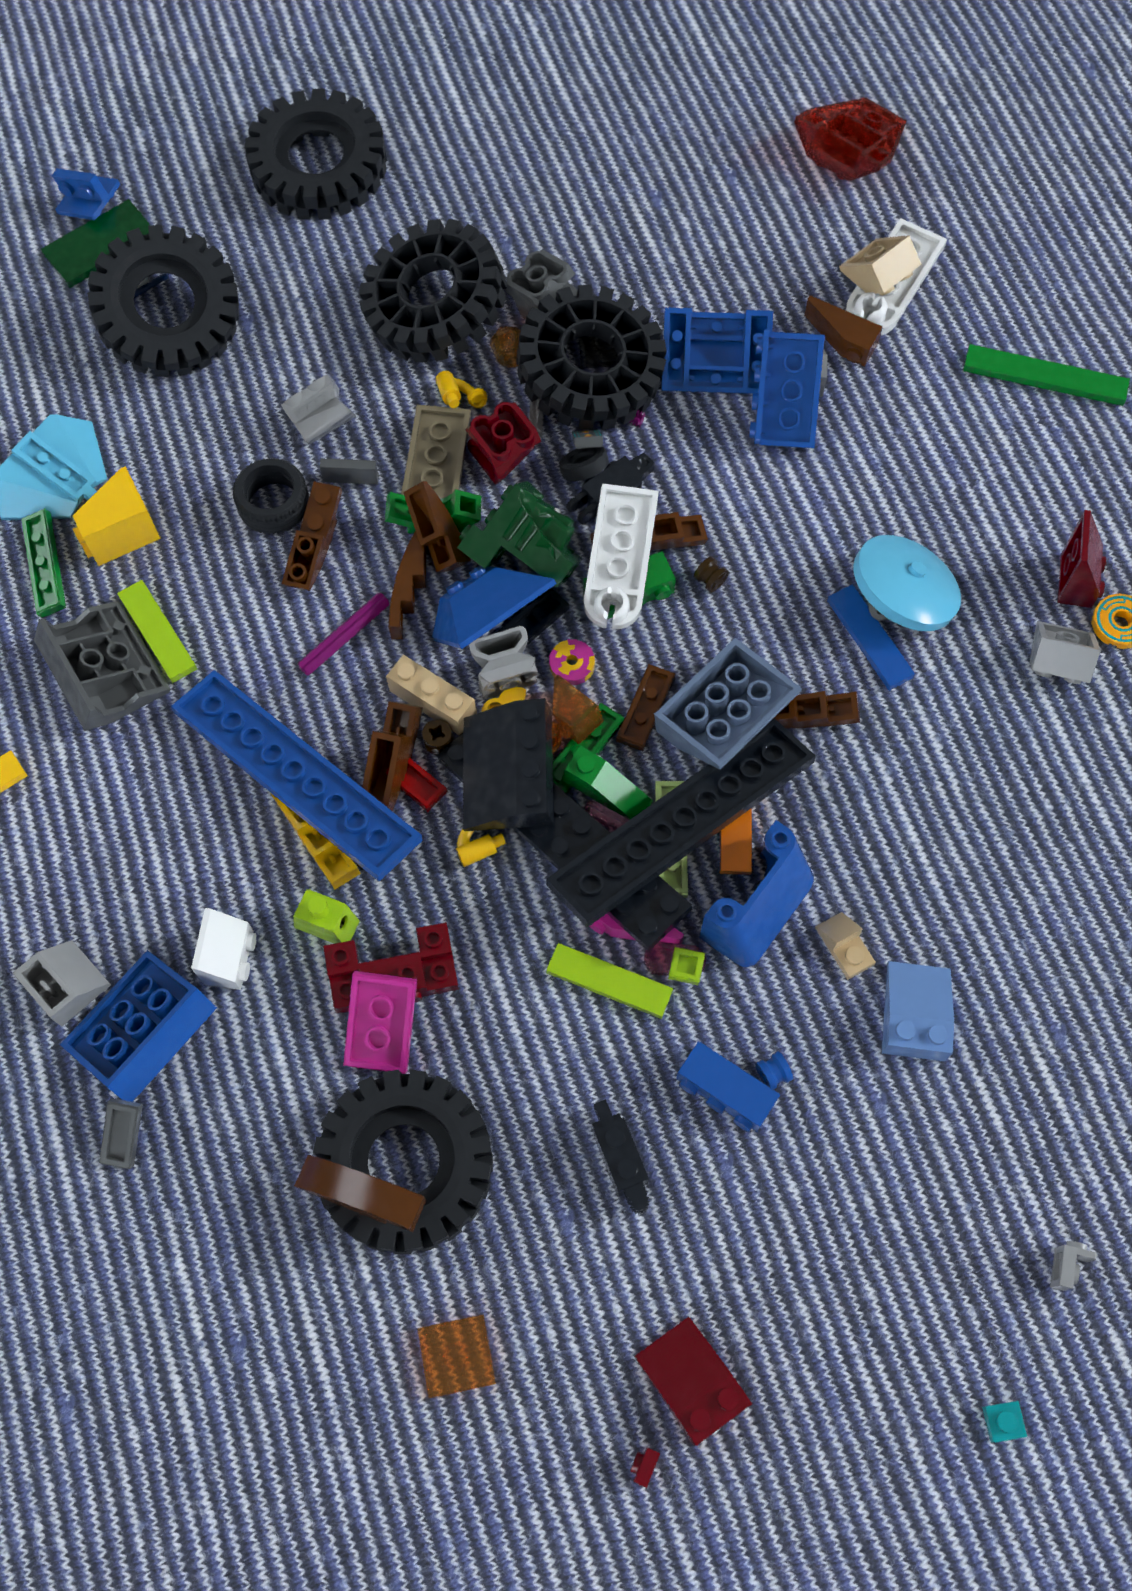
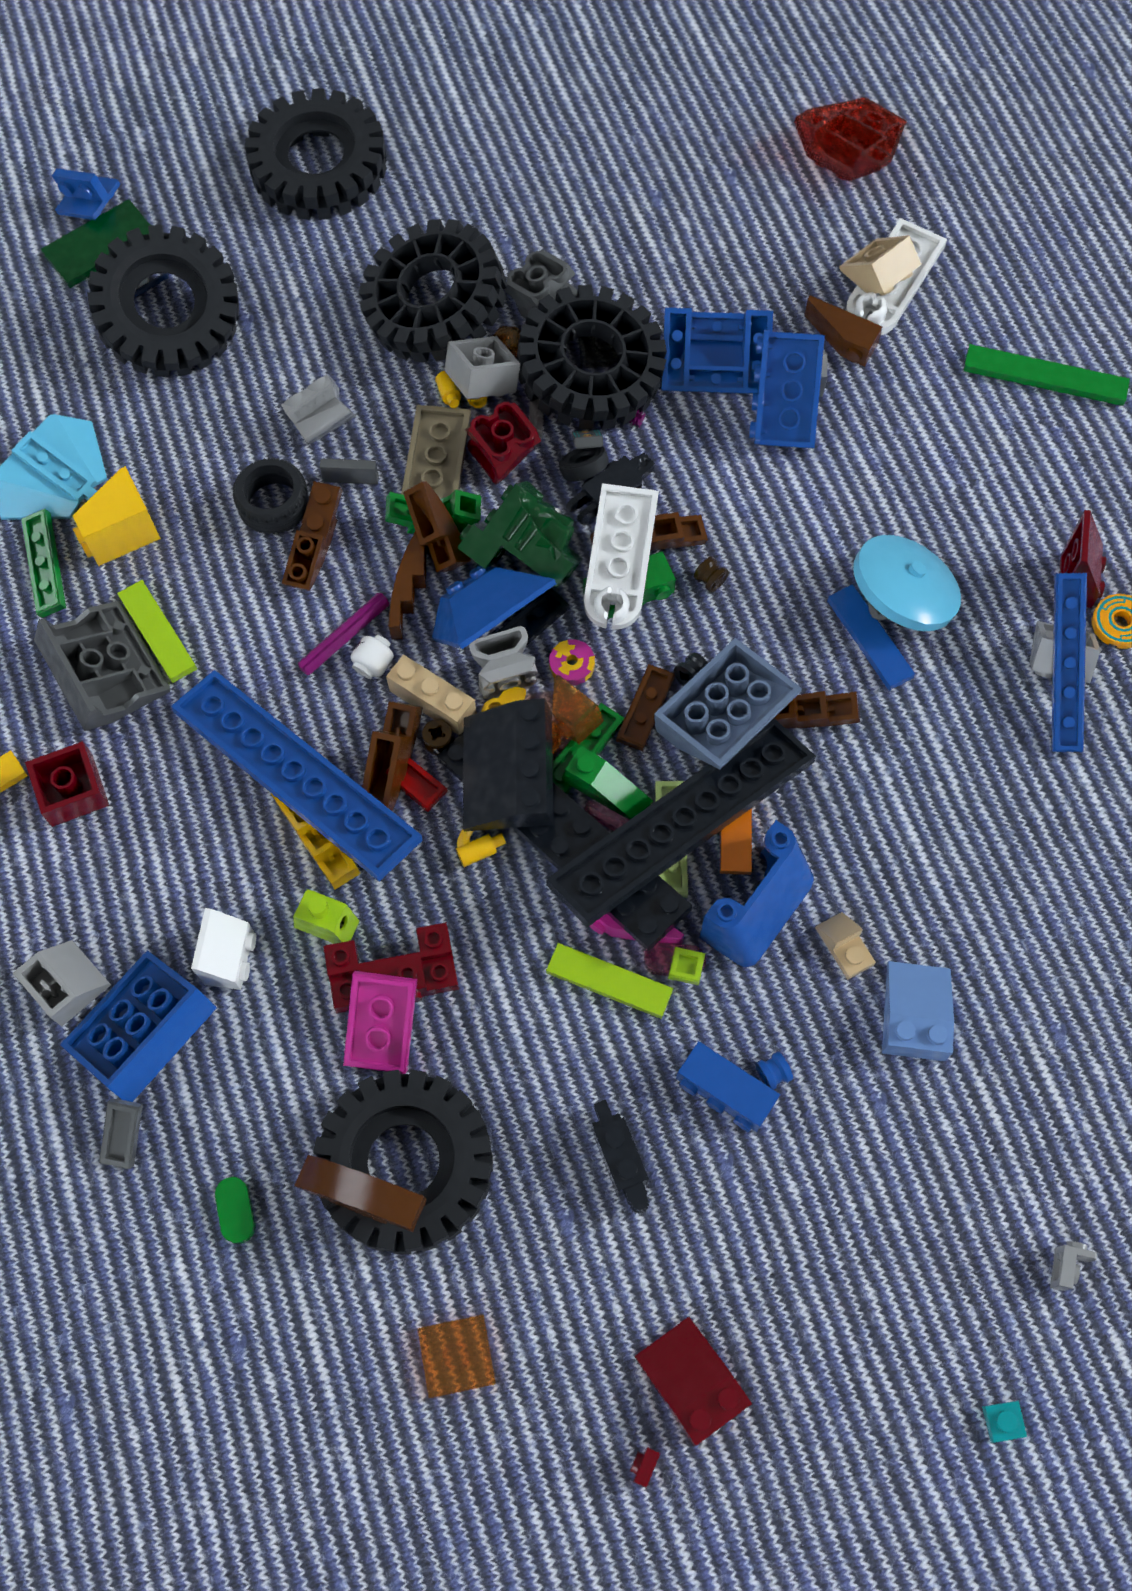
(67, 784): none -> dark red brick
(235, 1210): none -> green tile
(372, 656): none -> white head
(482, 367): none -> light grey brick
(687, 670): none -> black wheel
(1069, 662): none -> blue tile

